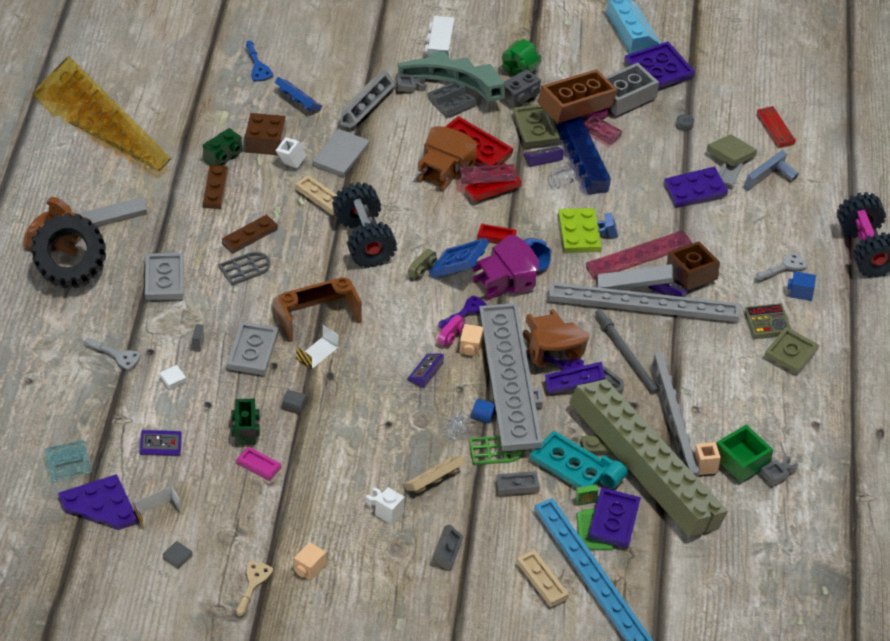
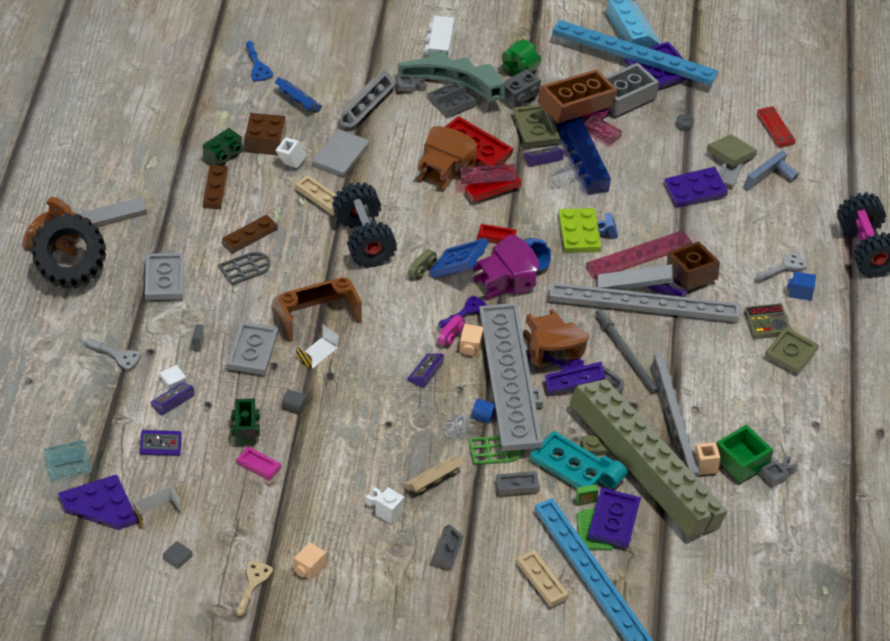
(86, 105): clear yellow wedge -> none
(173, 397): none -> dark purple slope
(635, 52): none -> dark azure plate

